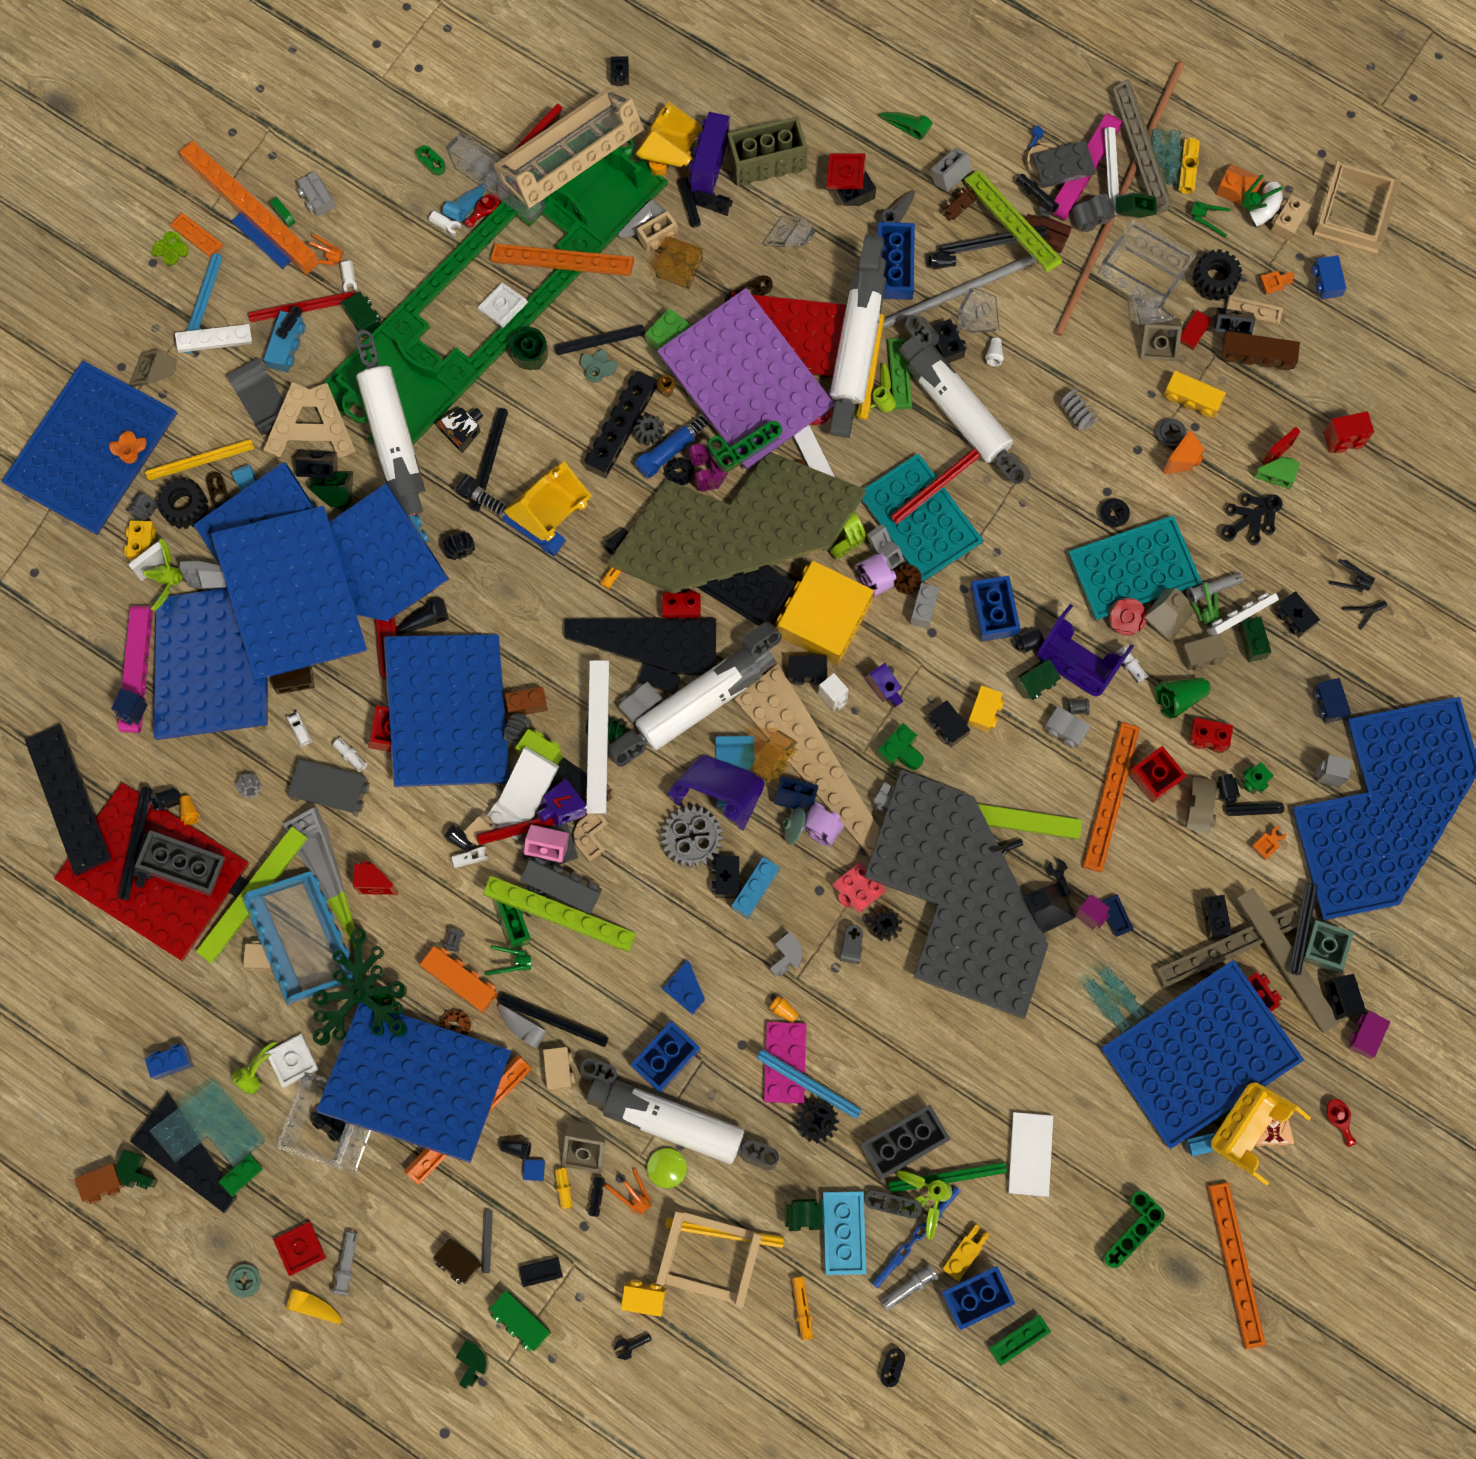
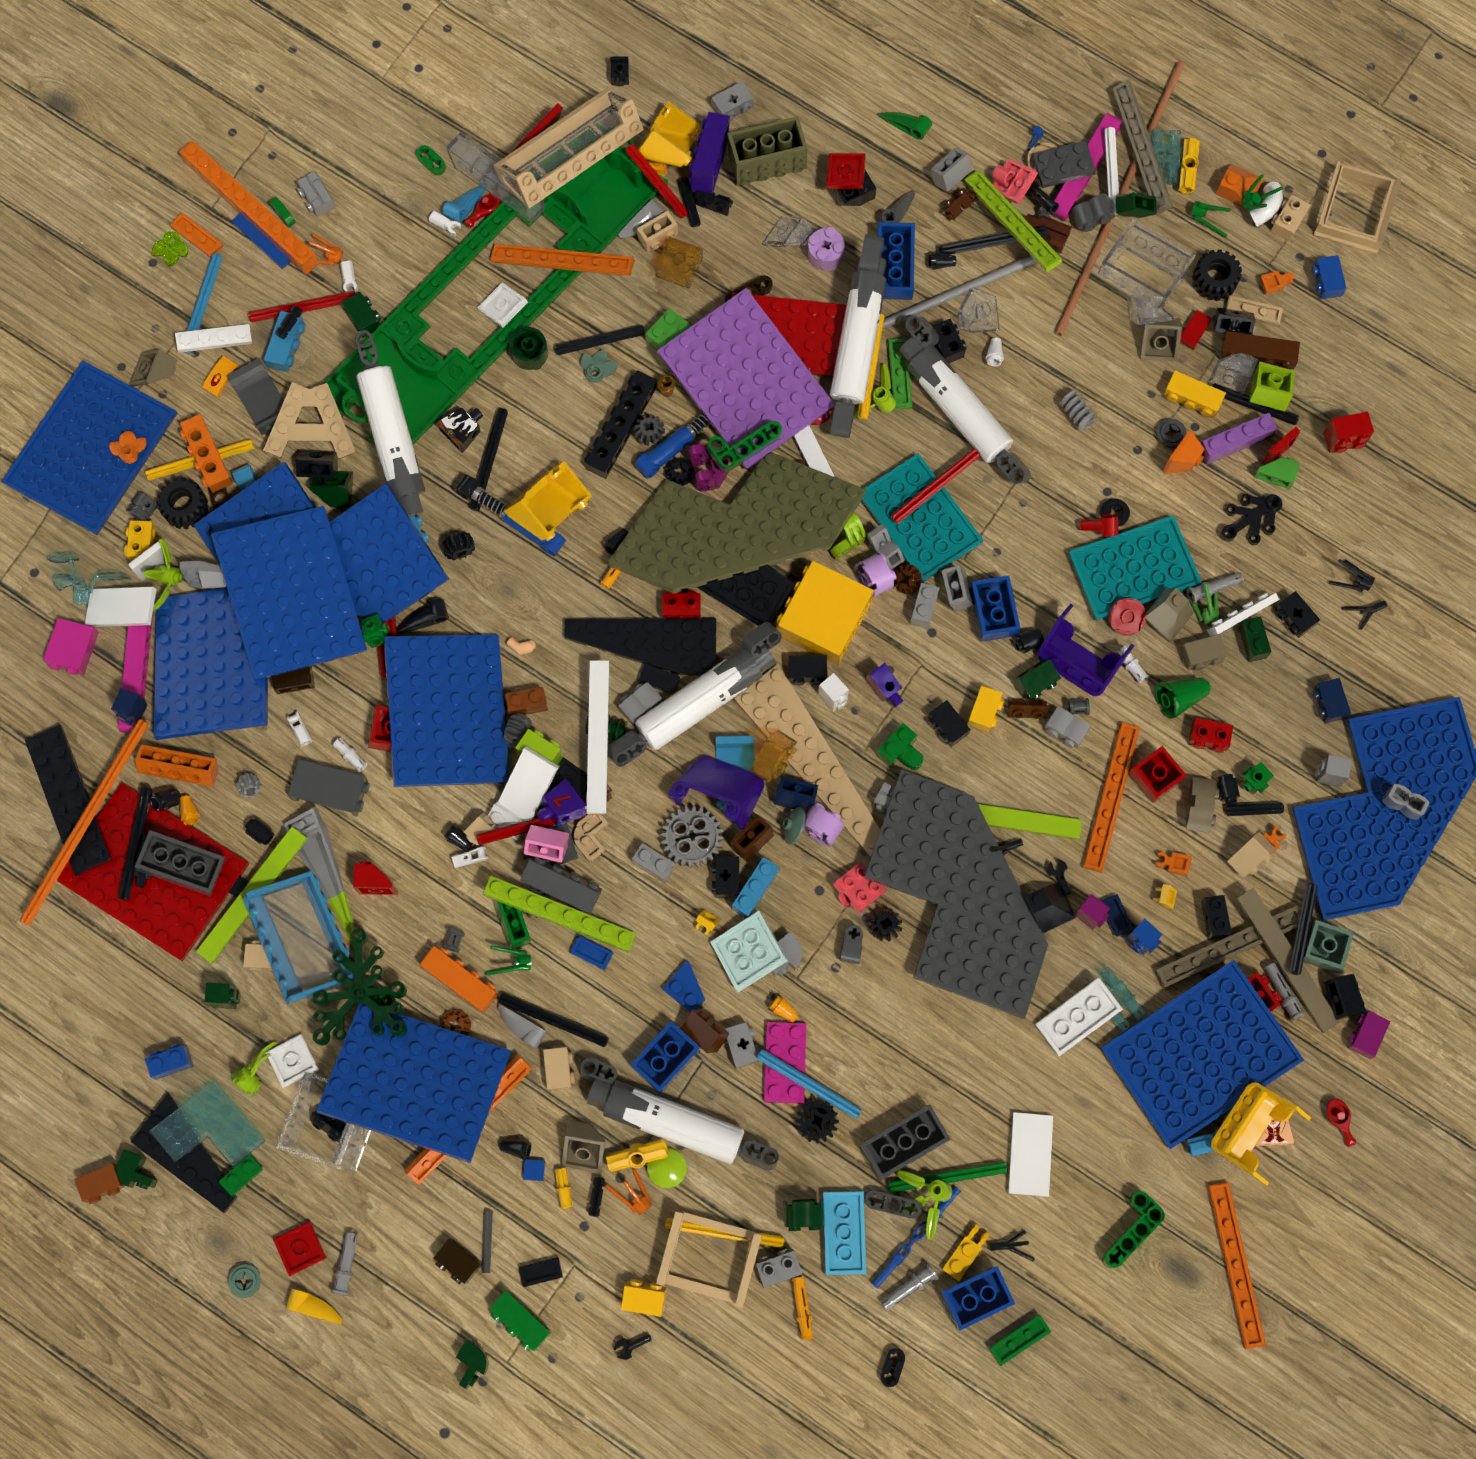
(70, 647): none -> dark pink brick
(80, 588): none -> clear light blue plant
(83, 822): none -> orange axle
(120, 607): none -> white tile
(176, 765): none -> orange brick
(197, 427): none -> orange brick
(218, 377): none -> light orange slope
(222, 995): none -> dark green brick
(259, 831): none -> black brick
(374, 630): none -> green brick
(521, 648): none -> light nougat arm
(591, 953): none -> blue tile
(625, 1158): none -> yellow piece
(653, 863): none -> light grey brick
(656, 180): none -> red axle
(704, 1030): none -> reddish brown brick
(707, 920): none -> yellow tile
(733, 101): none -> light grey brick
(742, 1057): none -> light grey brick
(749, 951): none -> light aqua plate
(752, 838): none -> reddish brown brick
(778, 1268): none -> light grey brick
(826, 249): none -> lavender brick
(957, 588): none -> light grey brick
(1008, 1245): none -> black plant
(1013, 180): none -> coral plate
(1036, 708): none -> reddish brown hinge
(1079, 1016): none -> white tile
(1106, 525): none -> red pin
(1144, 938): none -> blue brick
(1167, 897): none -> yellow tile
(1177, 864): none -> orange plate
(1234, 371): none -> clear slope
(1238, 438): none -> medium lavender brick
(1243, 400): none -> black axle
(1254, 852): none -> tan brick
(1272, 386): none -> lime brick
(1289, 1000): none -> light grey pin
(1410, 804): none -> light grey brick

